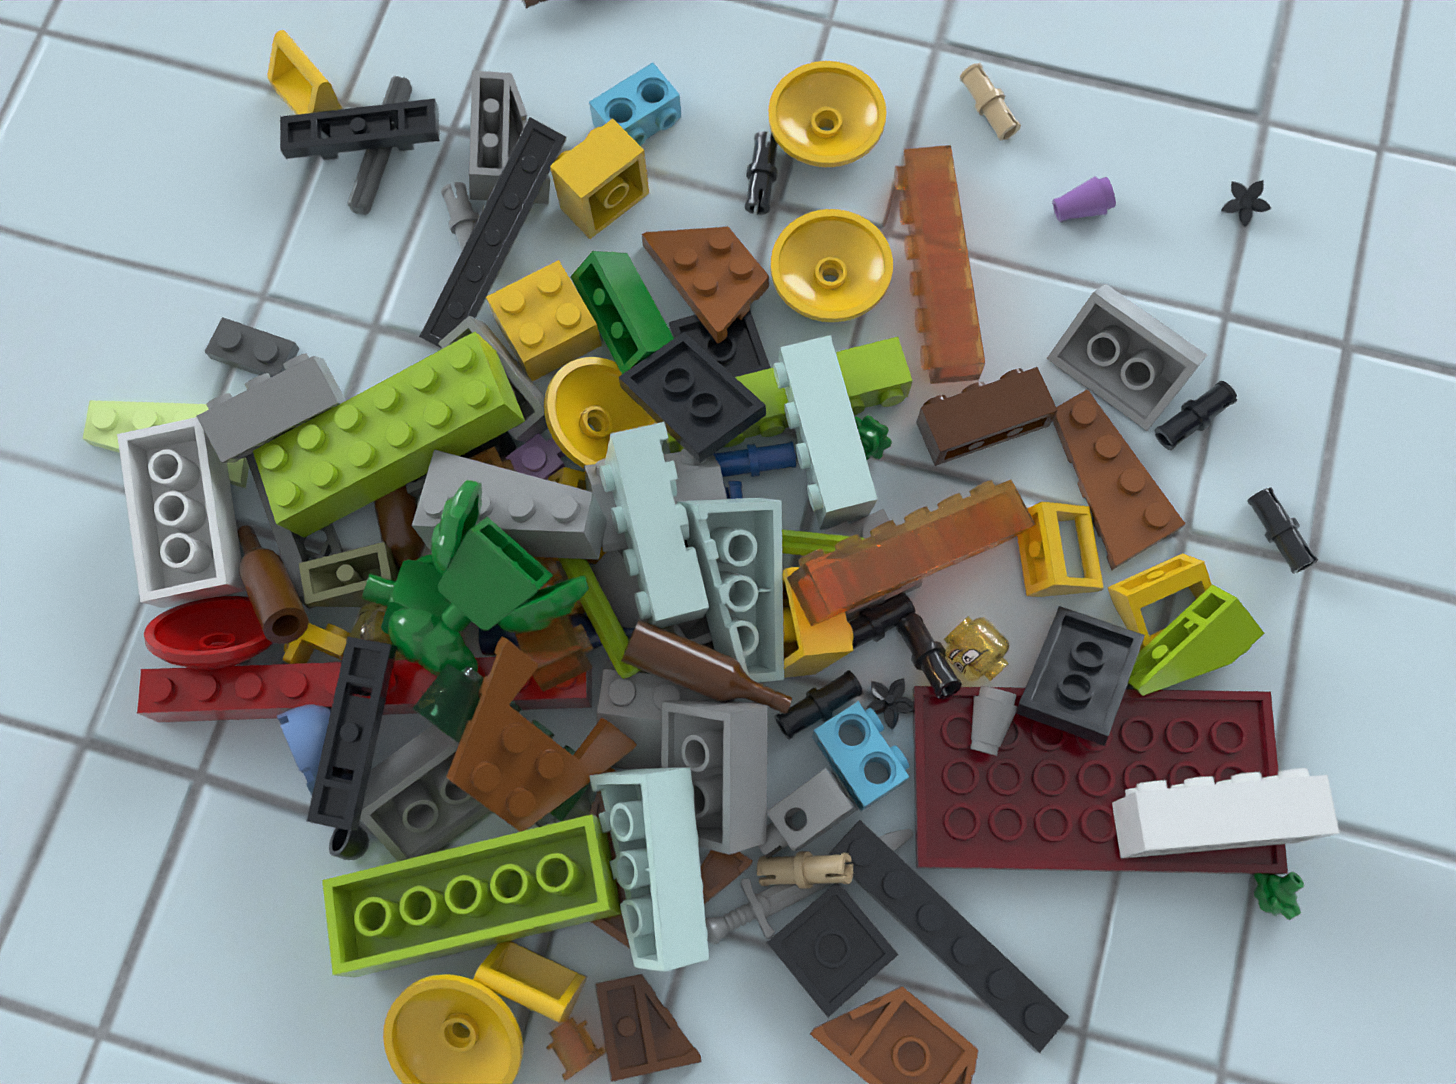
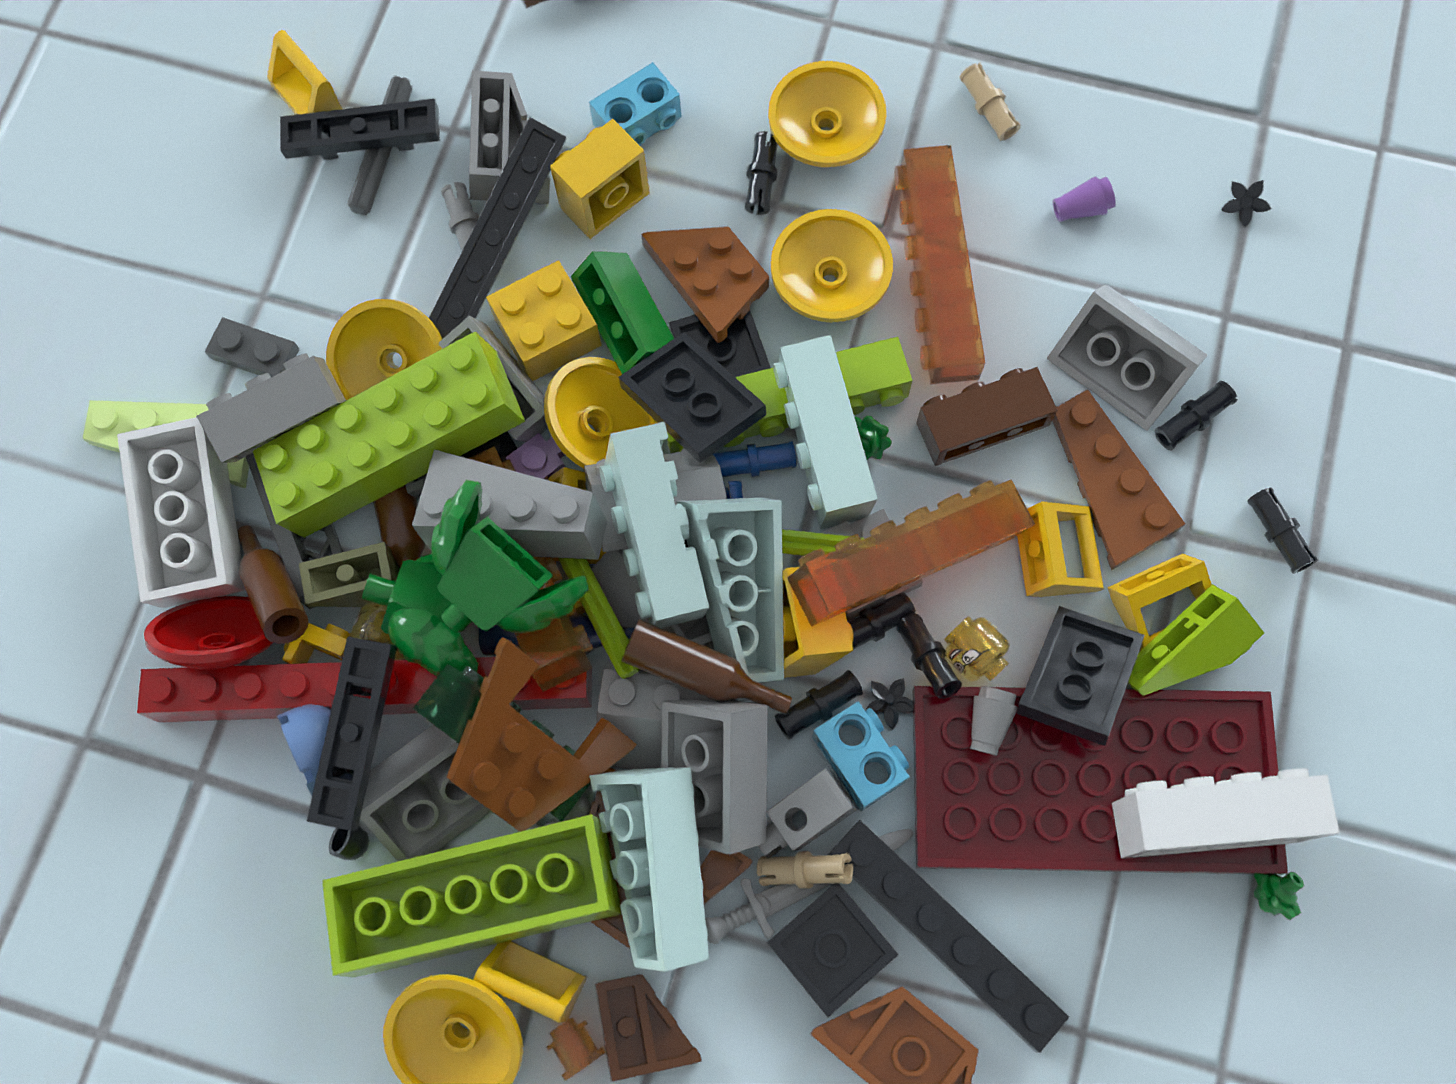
(369, 336): none -> yellow dish

